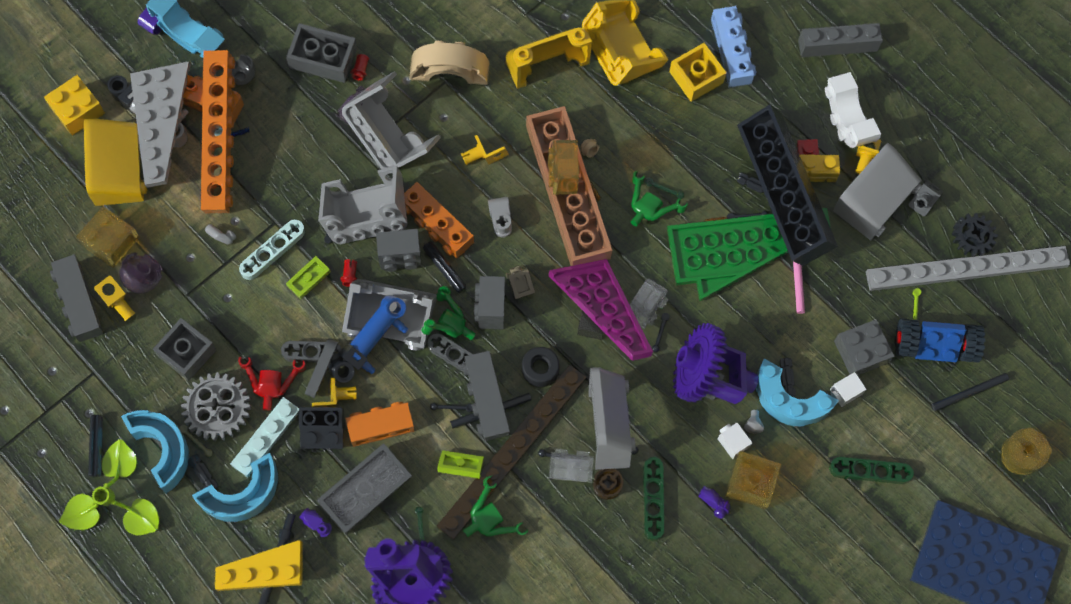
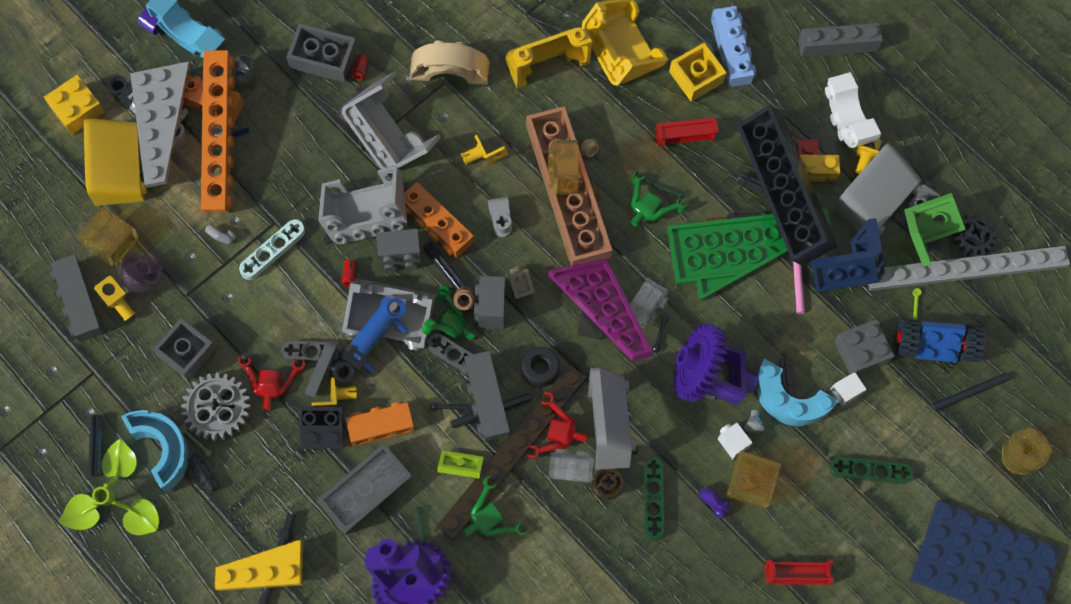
(248, 502): medium azure brick -> none
(265, 436): light aqua plate -> none
(308, 277): lime plate -> none
(315, 522): dark purple arm -> none
(464, 304): none -> medium nougat brick
(559, 430): none -> red piece
(686, 131): none -> red container
(798, 573): none -> red container
(854, 268): none -> dark blue bracket
(925, 229): none -> bright green bracket

